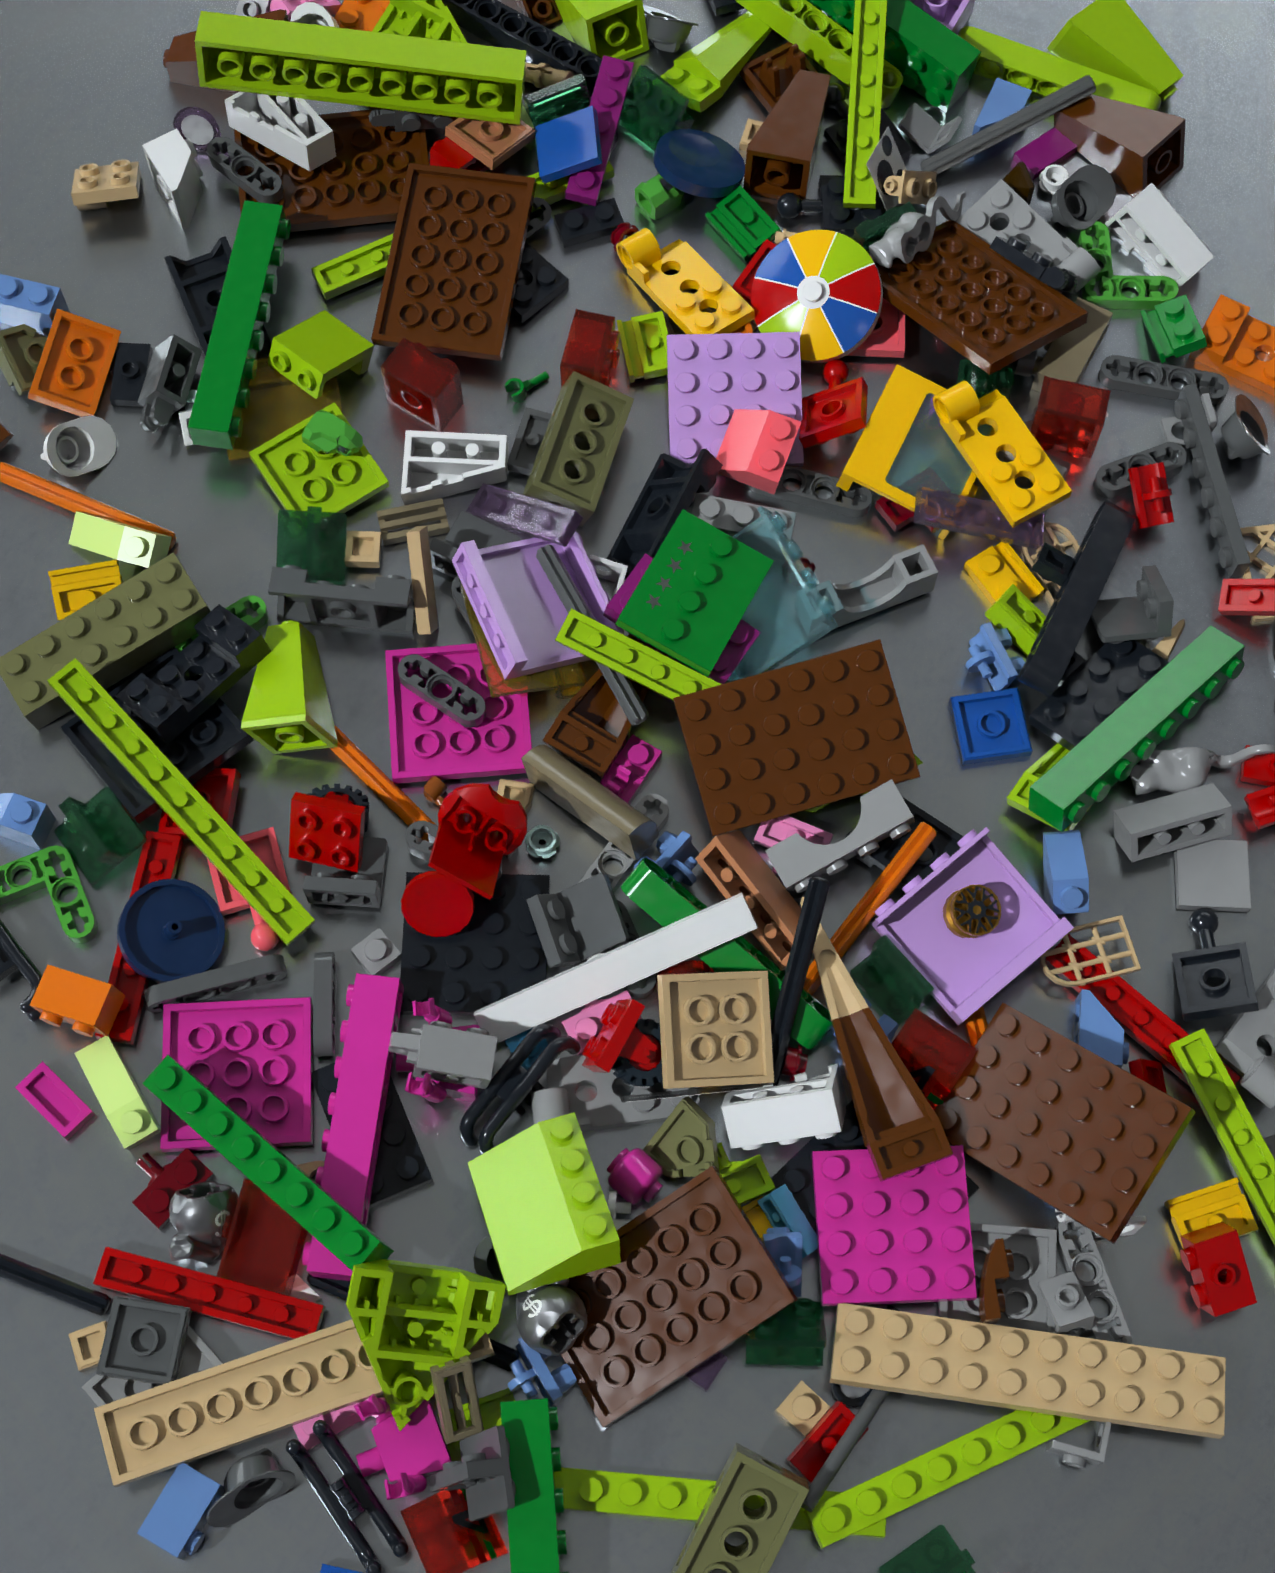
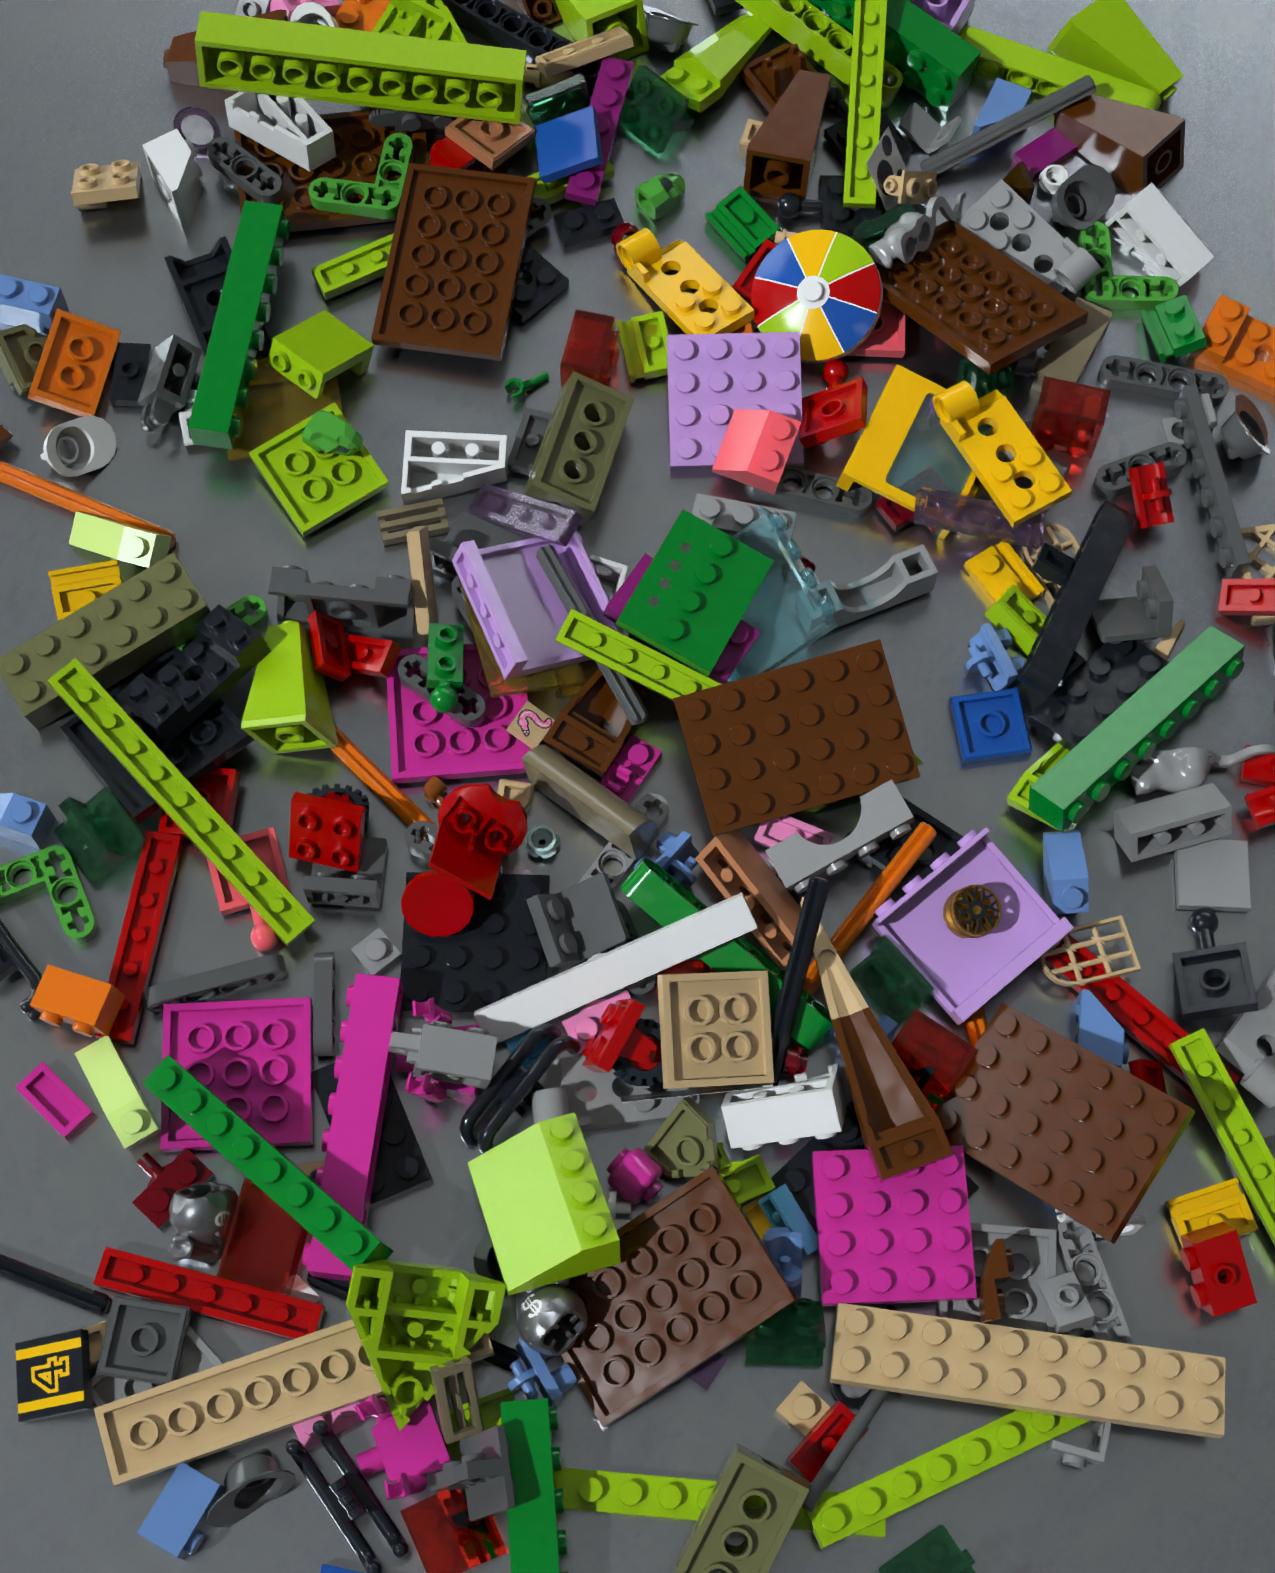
(53, 1376): none -> black tile
(170, 930): dark blue piece -> none
(313, 542): clear green bracket -> none
(328, 646): none -> red plate
(363, 549): tan plate -> none
(371, 655): none -> red plate
(381, 190): none -> bright green beam
(422, 384): clear red brick -> none
(444, 665): none -> green plate
(530, 725): none -> tan tile
(584, 51): none -> tan tile
(660, 503): black piece -> none
(699, 163): dark blue piece -> none
(1036, 264): black hinge -> none

